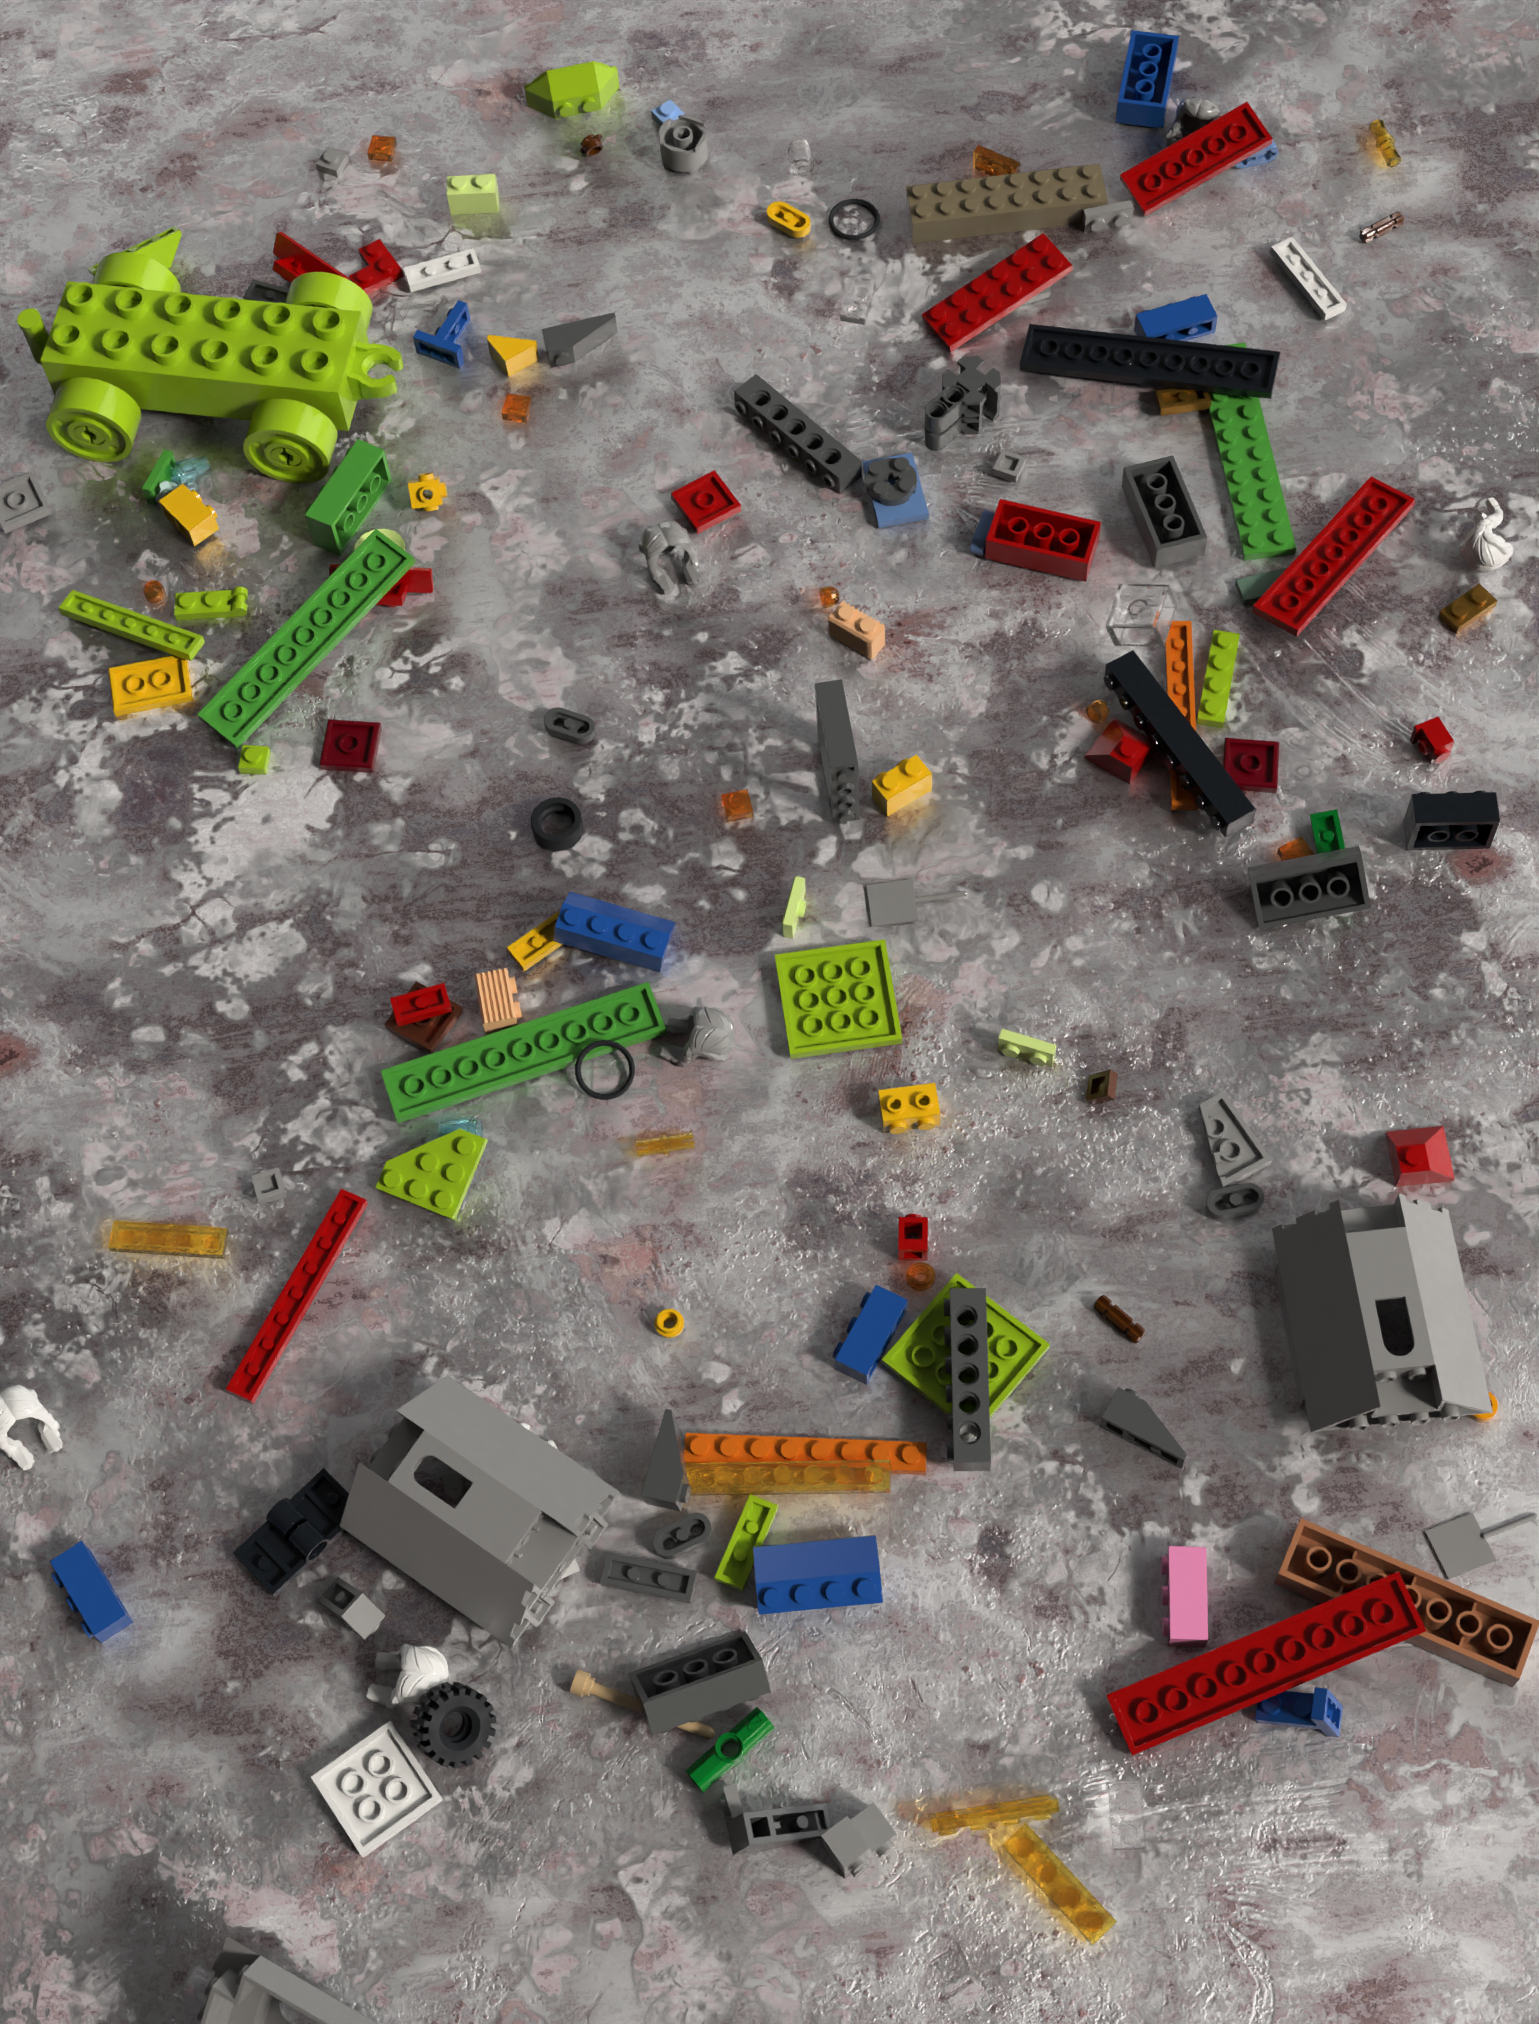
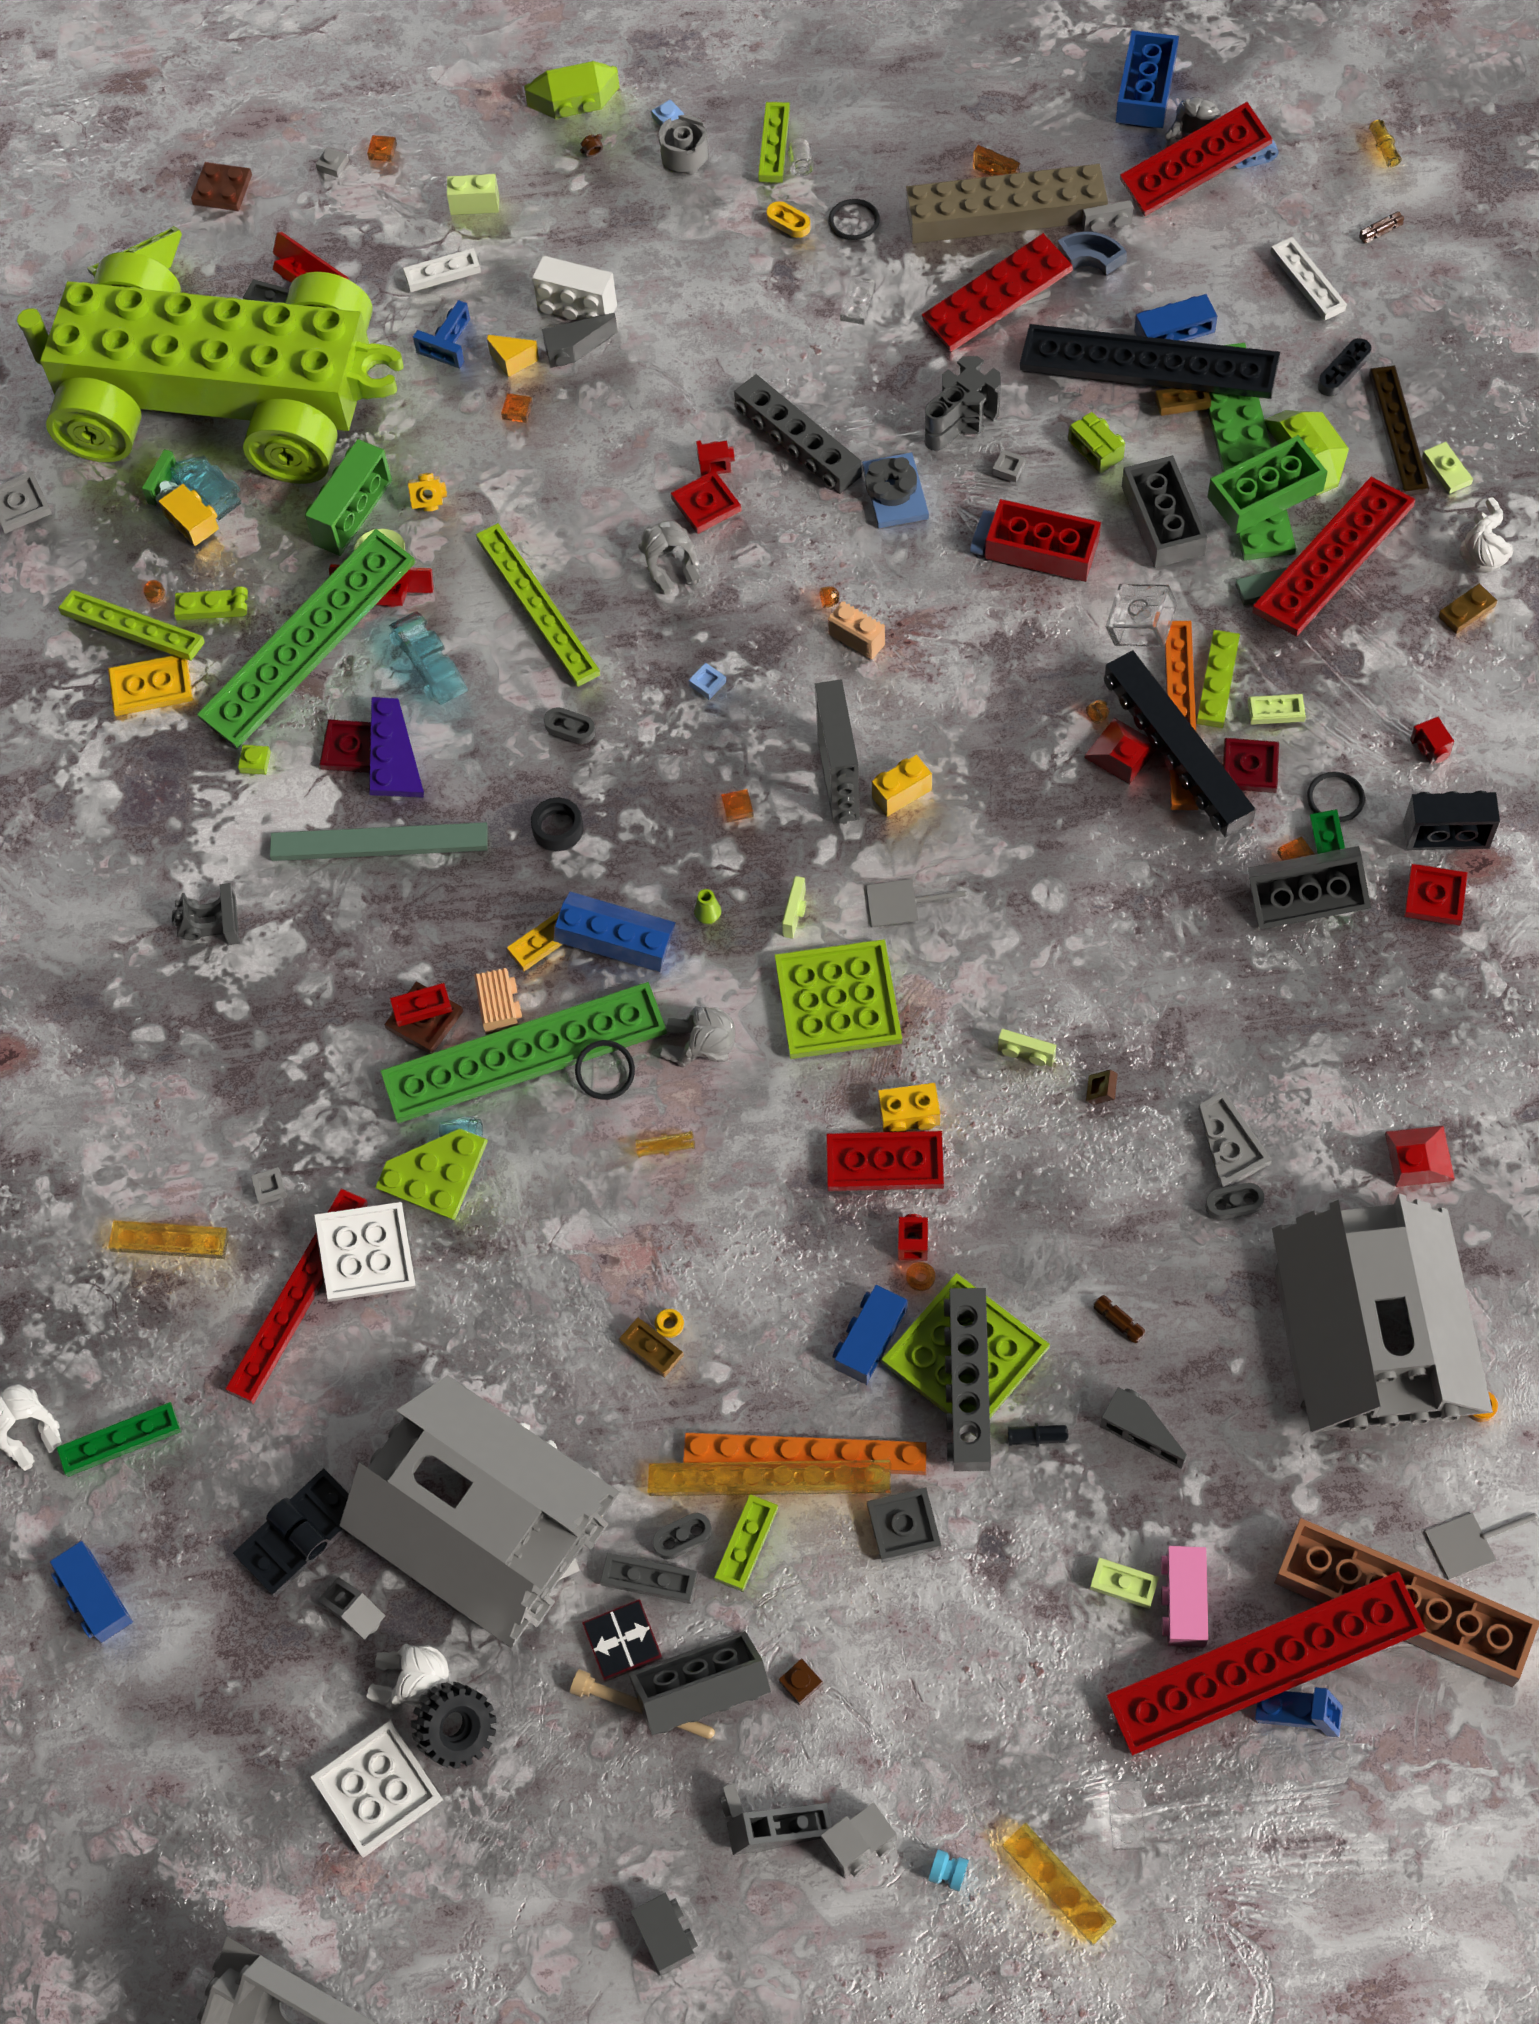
(119, 1439): none -> green plate
(213, 488): none -> clear light blue brick
(221, 186): none -> copper plate
(225, 912): none -> dark grey tile
(364, 1251): none -> white plate
(379, 841): none -> sand green tile
(380, 268): red plate -> none
(391, 754): none -> dark purple wing
(424, 650): none -> clear light blue brick
(538, 605): none -> lime plate
(573, 289): none -> white brick
(622, 1640): none -> black tile
(651, 1347): none -> pearl gold plate
(663, 1933): none -> dark grey brick
(667, 1476): dark grey slope -> none
(707, 681): none -> light blue plate
(707, 907): none -> lime cone
(714, 1764): green piece -> none
(715, 457): none -> red brick
(774, 142): none -> lime plate
(800, 1681): none -> reddish brown plate
(817, 1574): blue slope -> none
(885, 1161): none -> red plate
(904, 1525): none -> dark grey plate
(949, 1870): none -> medium azure wheel
(1007, 1812): clear yellow plate -> none
(1037, 1435): none -> black axle
(1093, 250): none -> sand blue brick
(1096, 442): none -> lime brick
(1124, 1583): none -> yellowish green plate
(1267, 484): none -> bright green brick
(1276, 709): none -> yellowish green plate
(1317, 435): none -> lime wedge
(1340, 775): none -> black tyre
(1344, 357): none -> black beam
(1399, 430): none -> dark brown tile
(1435, 894): none -> red plate
(1447, 467): none -> yellowish green plate

